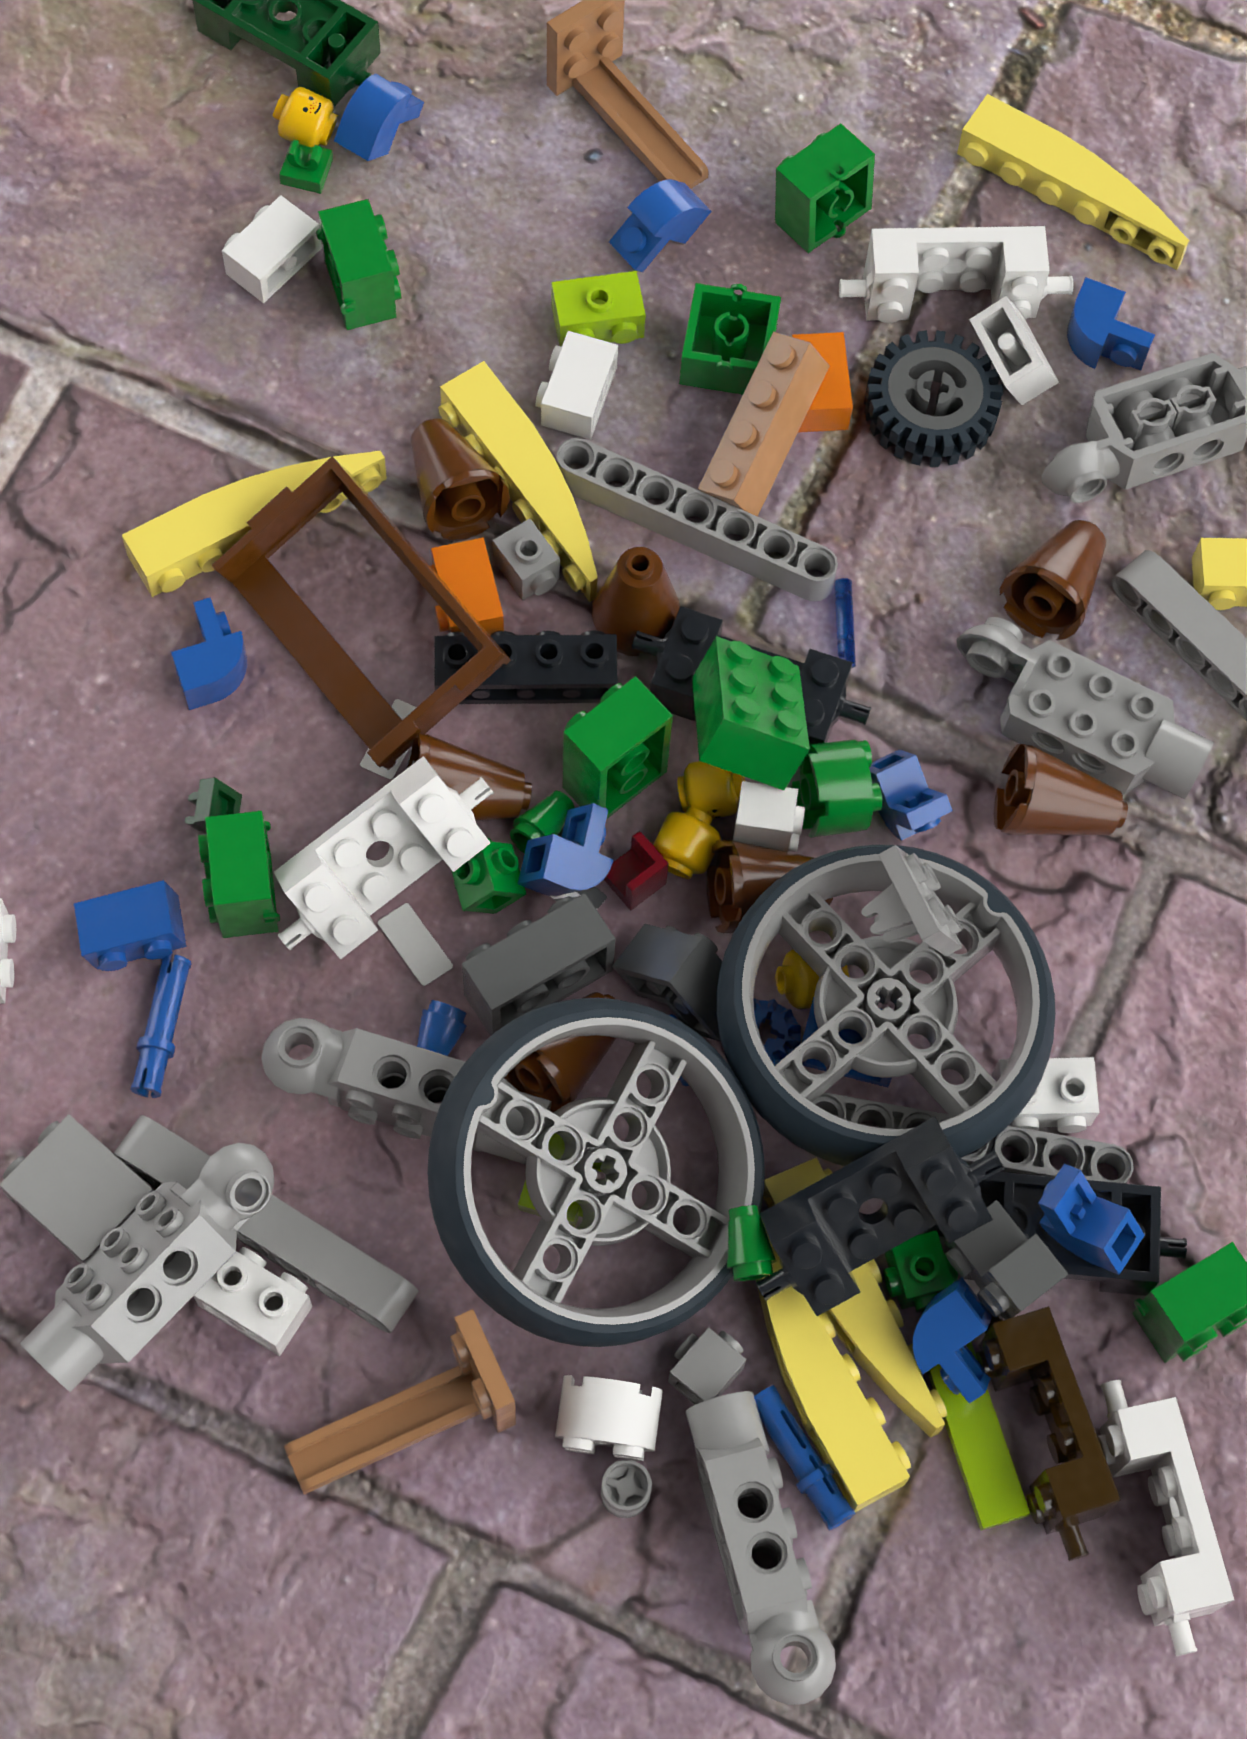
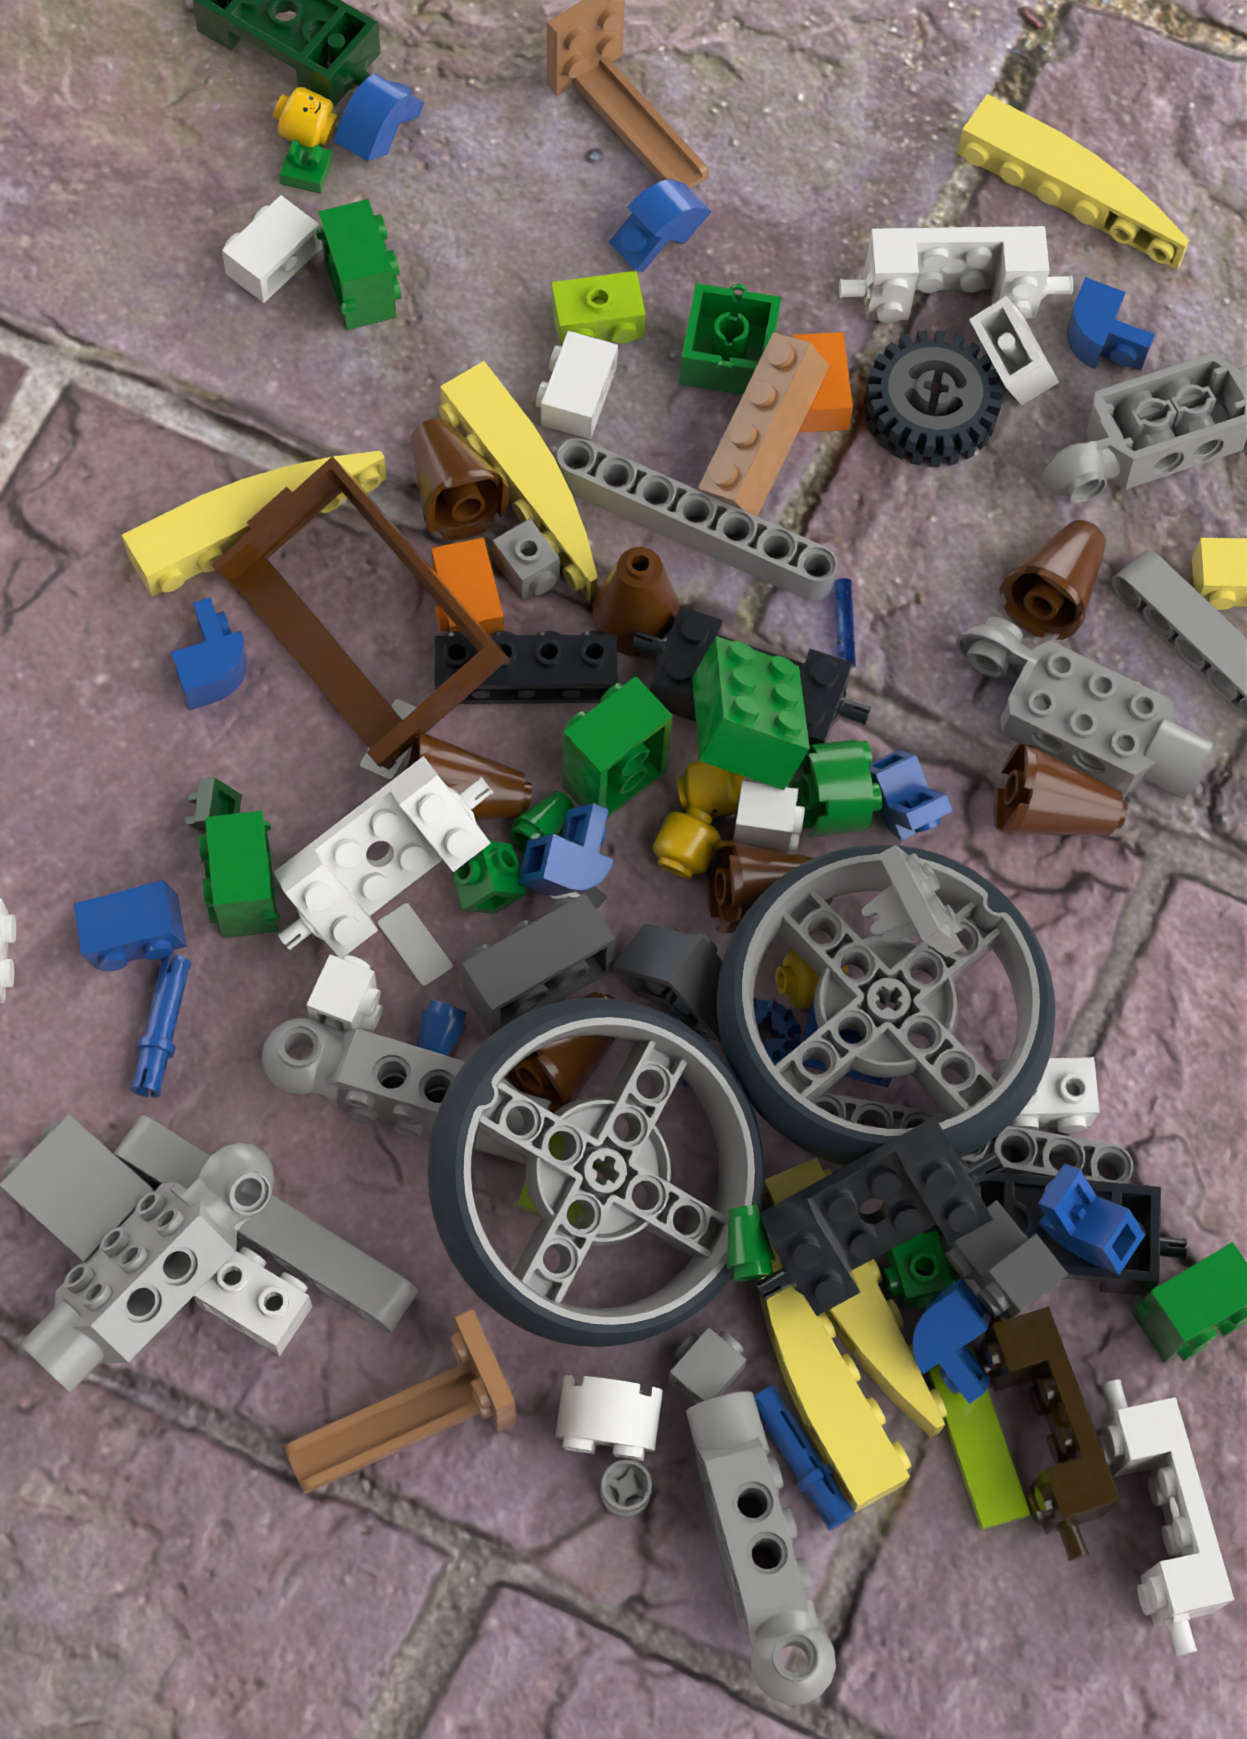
(346, 995): none -> white brick
(638, 872): dark red panel -> none
(824, 188): green brick -> none

